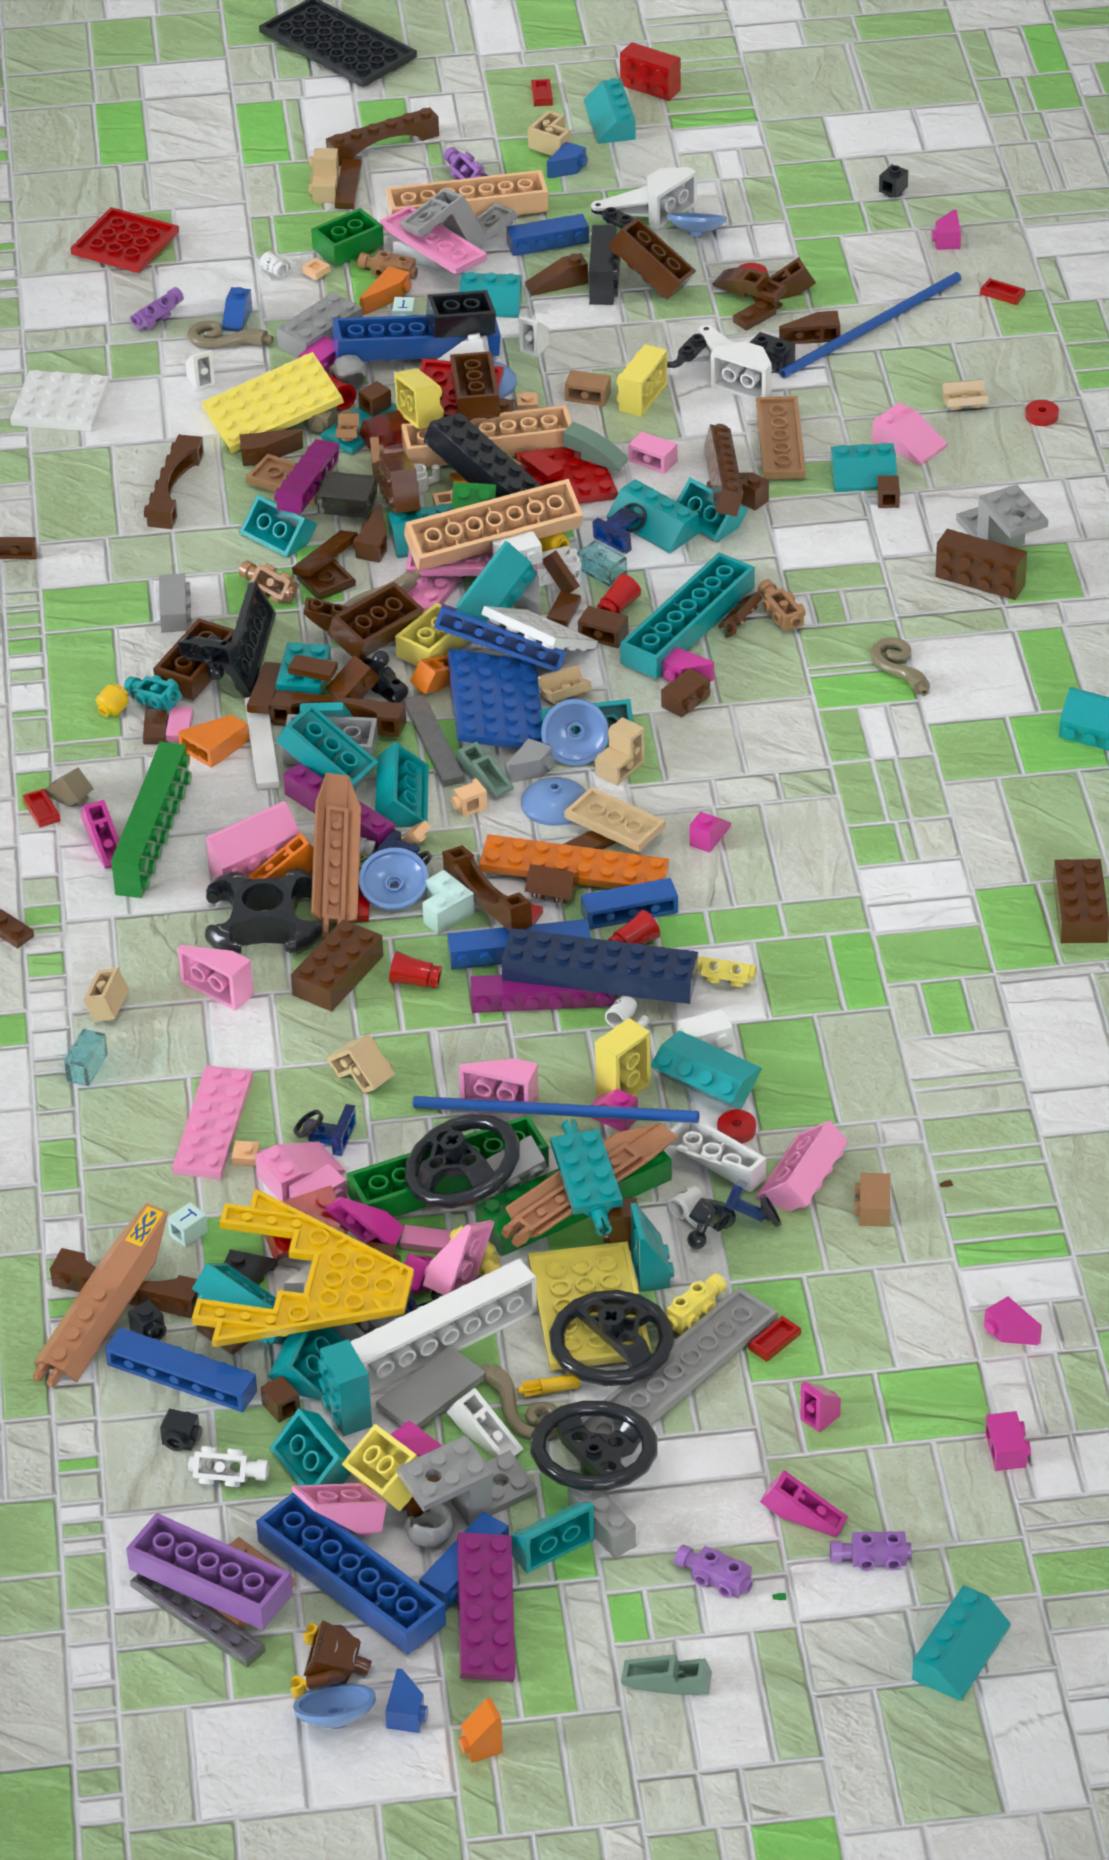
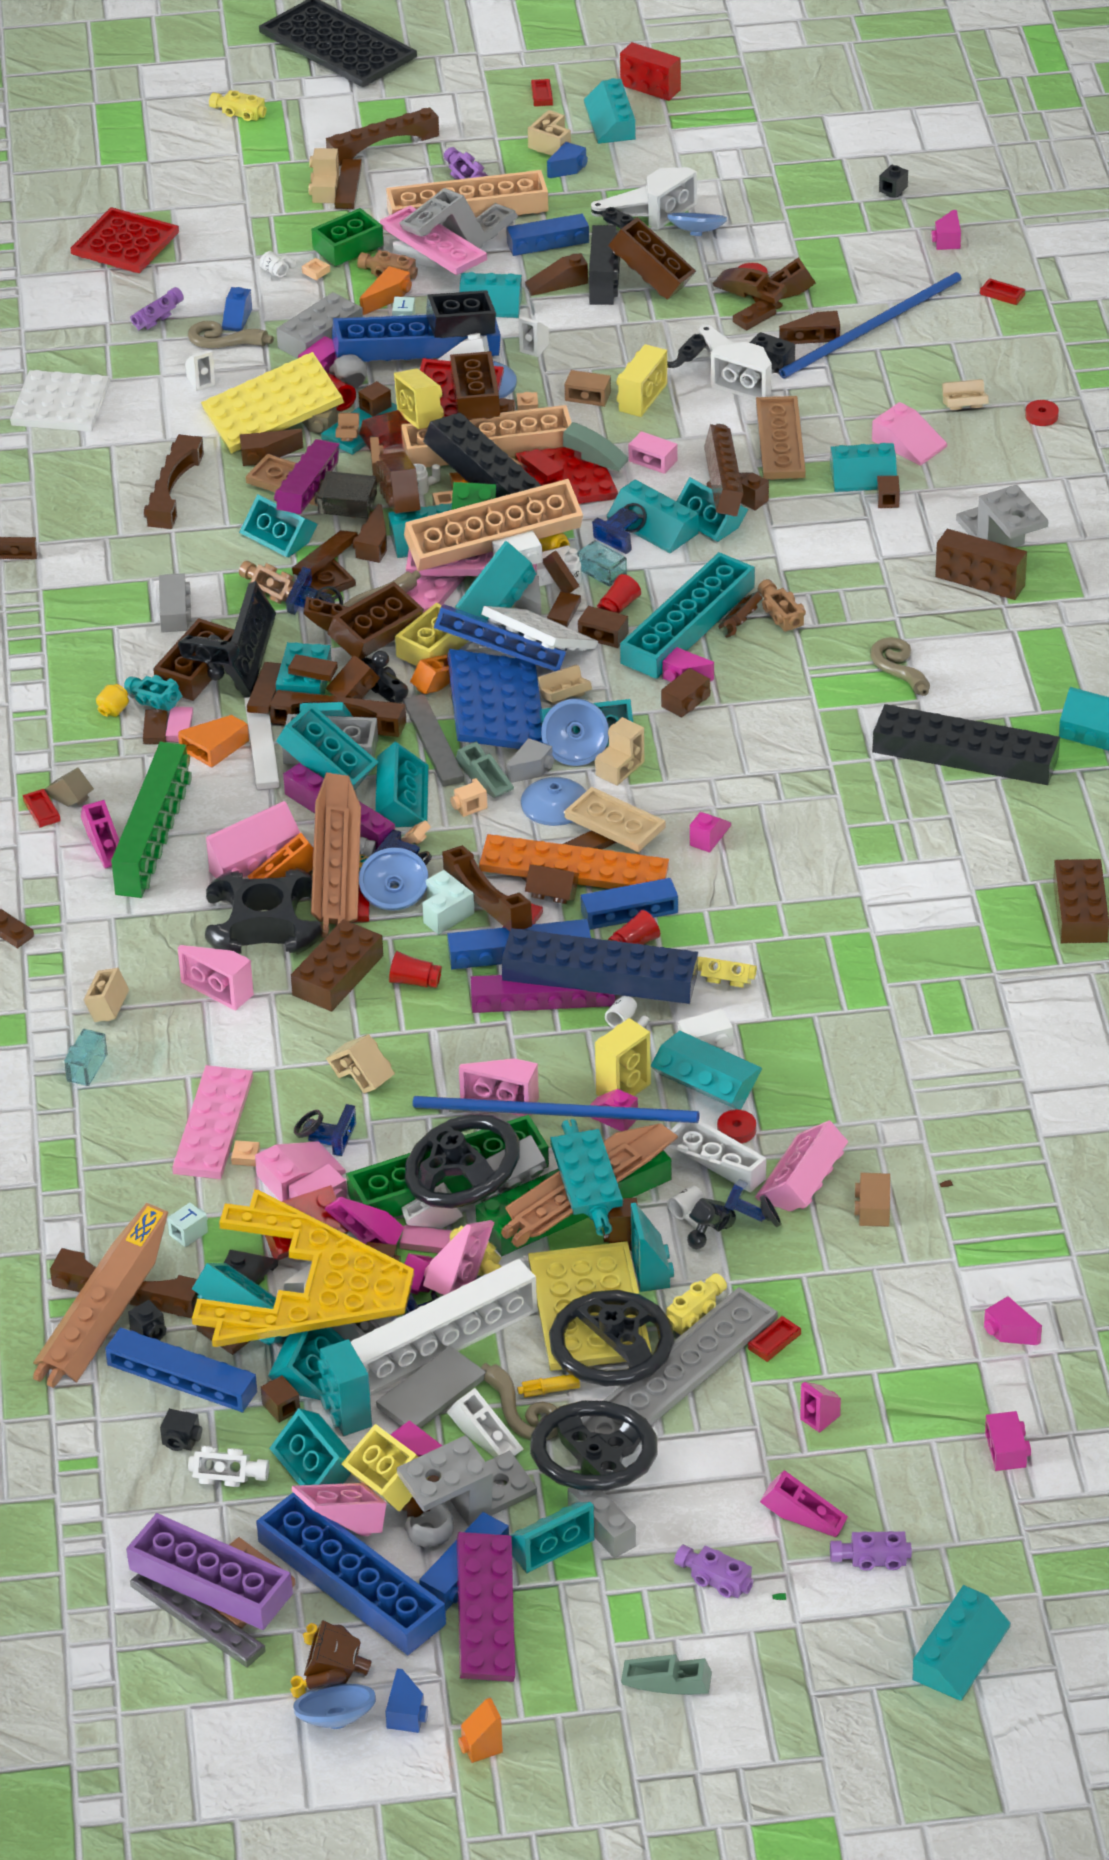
(239, 104): none -> light yellow brick
(302, 590): none -> clear blue piece
(422, 1215): none -> white slope
(966, 744): none -> black brick

